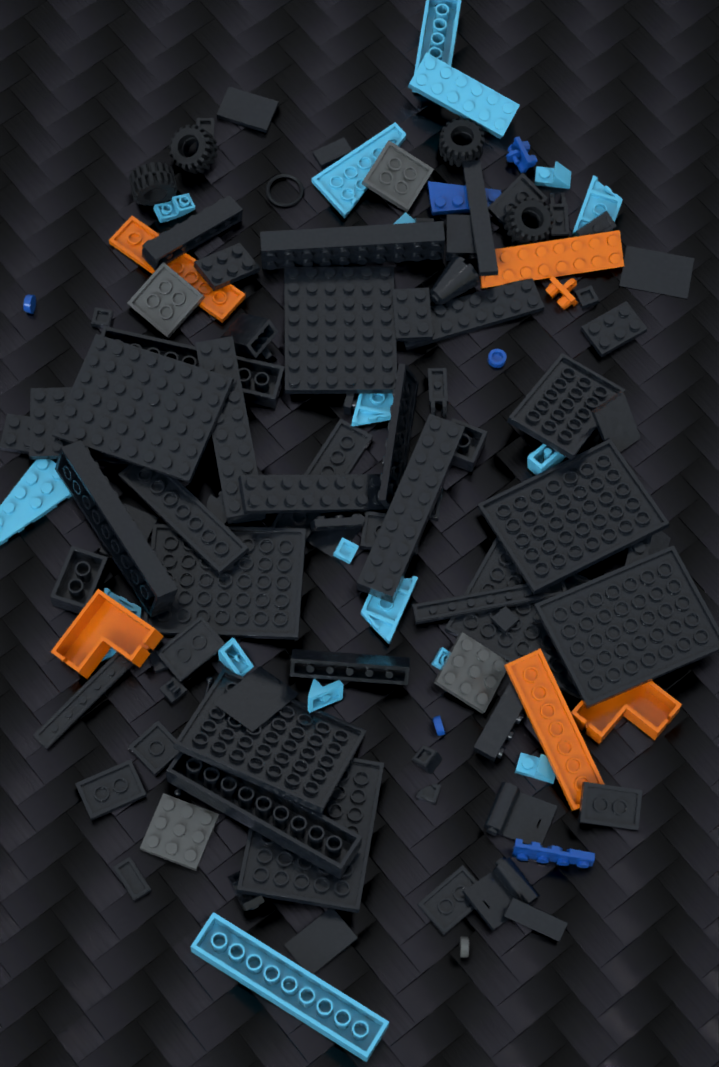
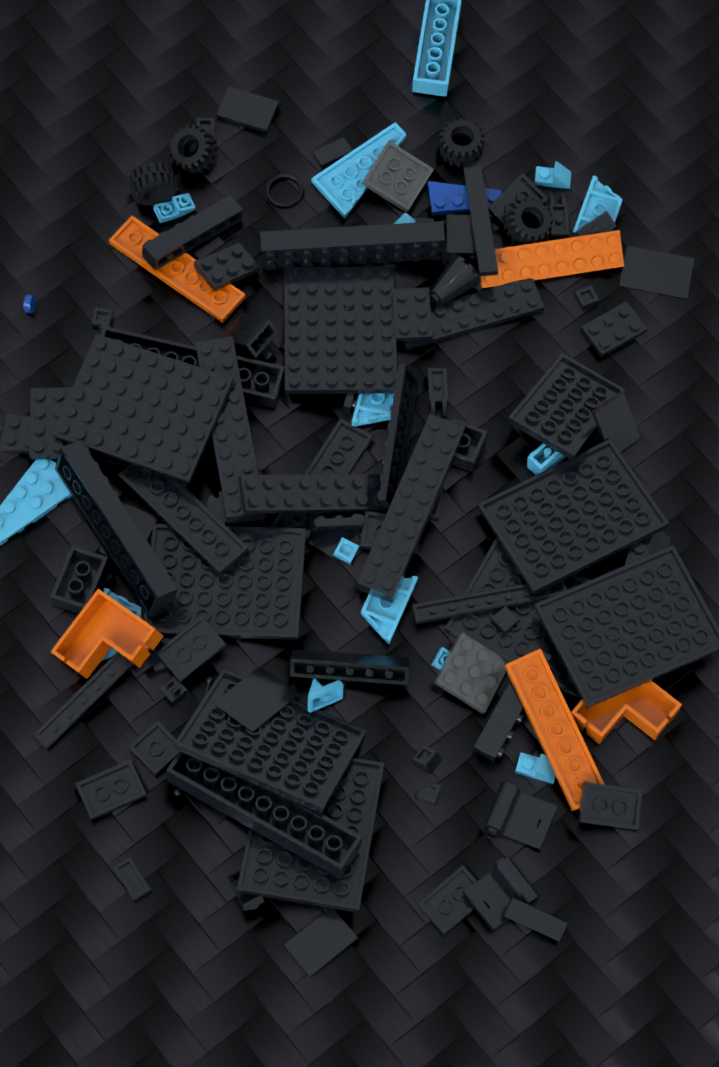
(165, 300): dark grey plate -> none
(179, 832): dark grey plate -> none
(234, 658): medium azure slope -> none
(290, 987): medium azure brick -> none
(438, 725): blue tile -> none
(463, 95): medium azure brick -> none
(464, 947): dark grey tile -> none
(497, 358): blue tile -> none
(519, 155): blue hips -> none
(552, 853): blue wing -> none
(556, 287): orange hips -> none

